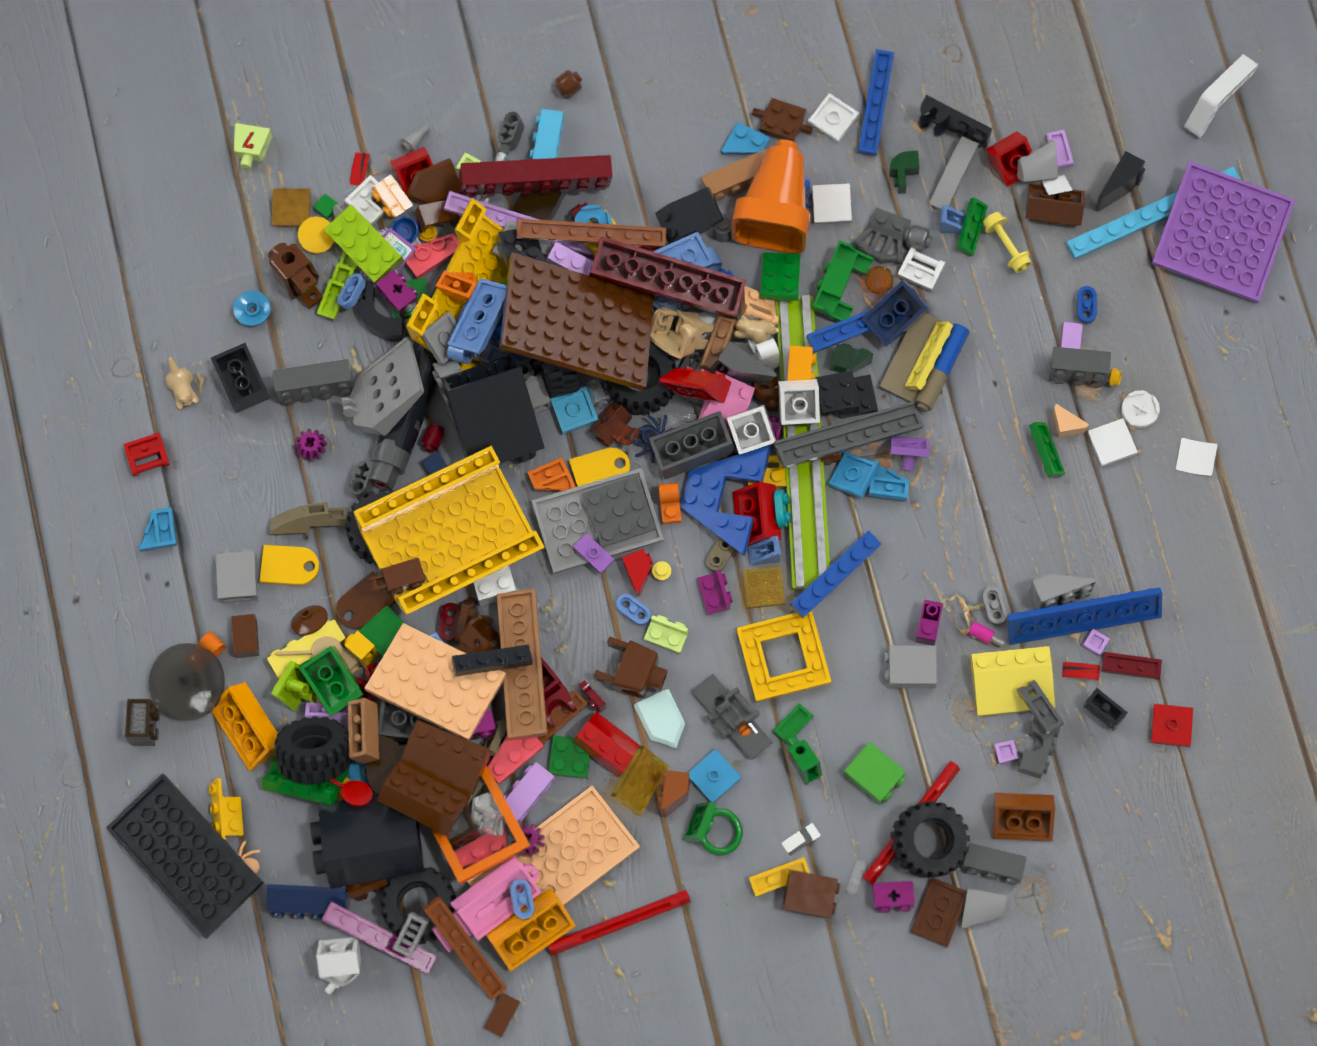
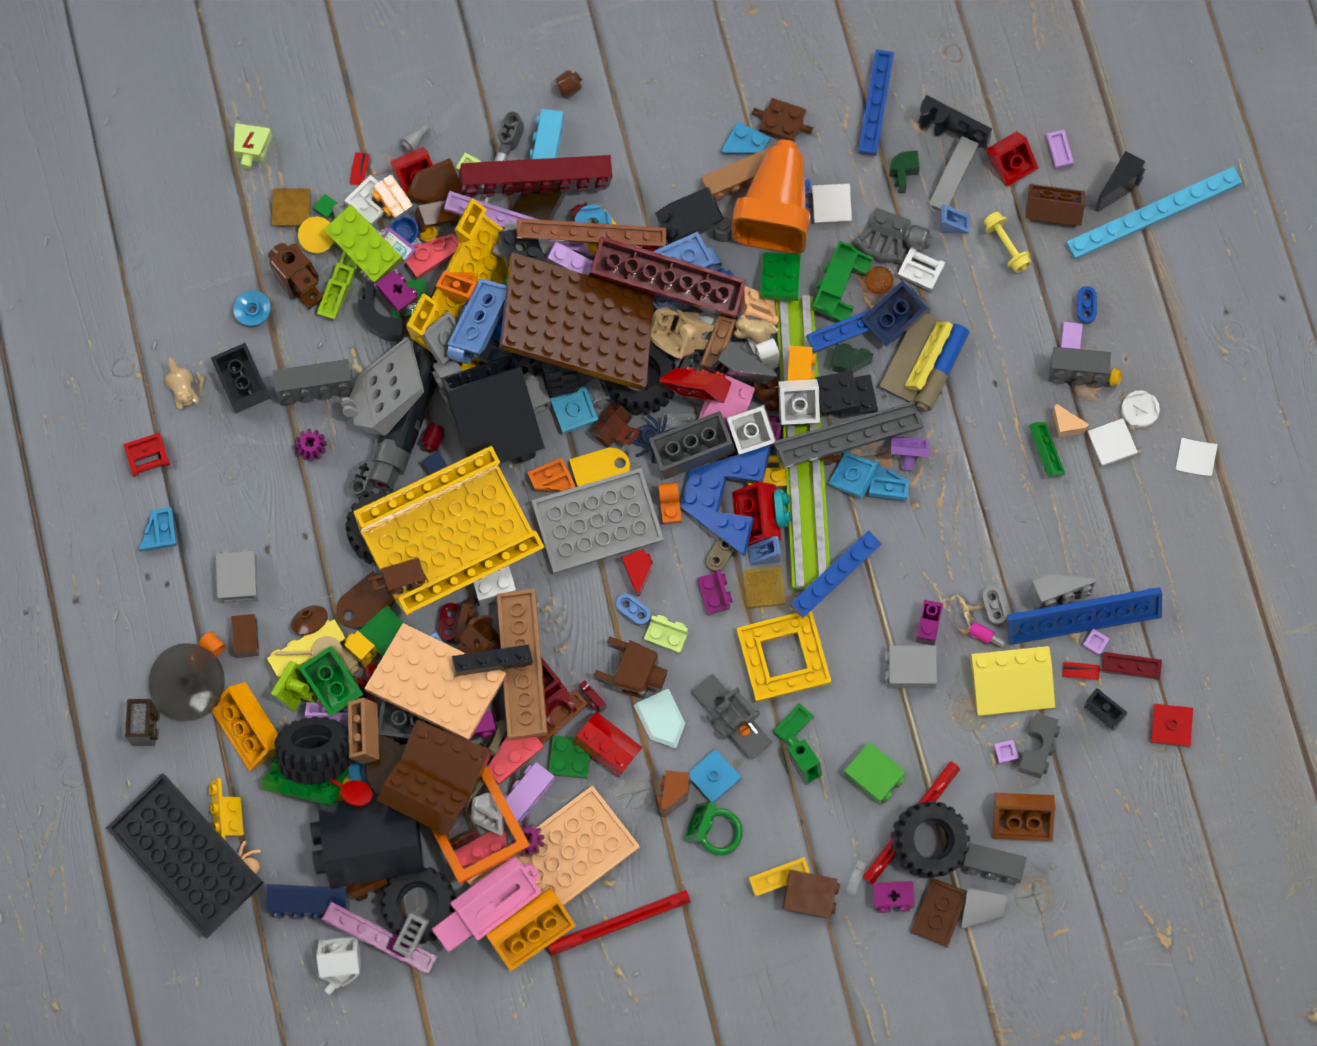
(286, 565): yellow tile -> none
(302, 517): dark tan slope -> none
(351, 291): medium blue plate -> none
(464, 948): dark orange plate -> none
(490, 823): clear slope -> none
(501, 1015): reddish brown tile -> none
(521, 898): medium blue plate -> none
(593, 553): medium lavender plate -> none
(619, 511): dark grey plate -> none
(639, 780): clear yellow plate -> none
(661, 570): light yellow plate -> none
(801, 839): white sticker -> none
(833, 118): white tile -> none
(971, 227): green tile -> none
(1039, 164): light grey slope -> none
(1040, 707): dark grey plate -> none
(1056, 185): white sticker -> none
(1219, 93): white beam -> none
(1223, 231): medium lavender plate -> none

